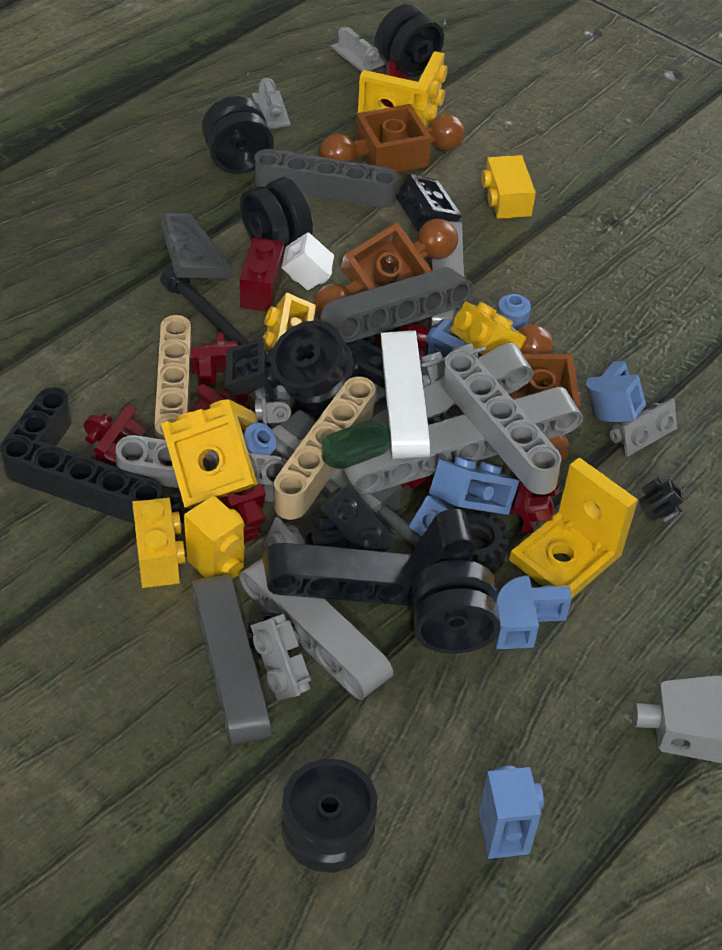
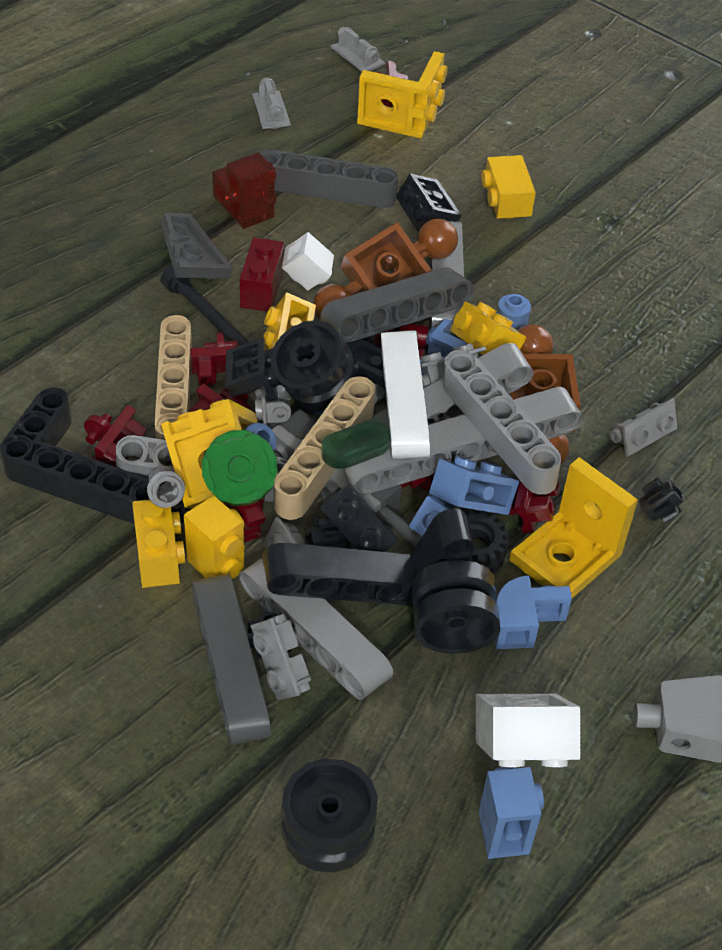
(167, 494): none -> light grey cone
(235, 133): black wheel -> none
(239, 468): none -> green tile
(246, 189): none -> clear red brick
(276, 212): black wheel -> none
(395, 138): dark orange brick -> none
(408, 39): black wheel -> none
(528, 728): none -> white brick
(616, 394): medium blue brick -> none

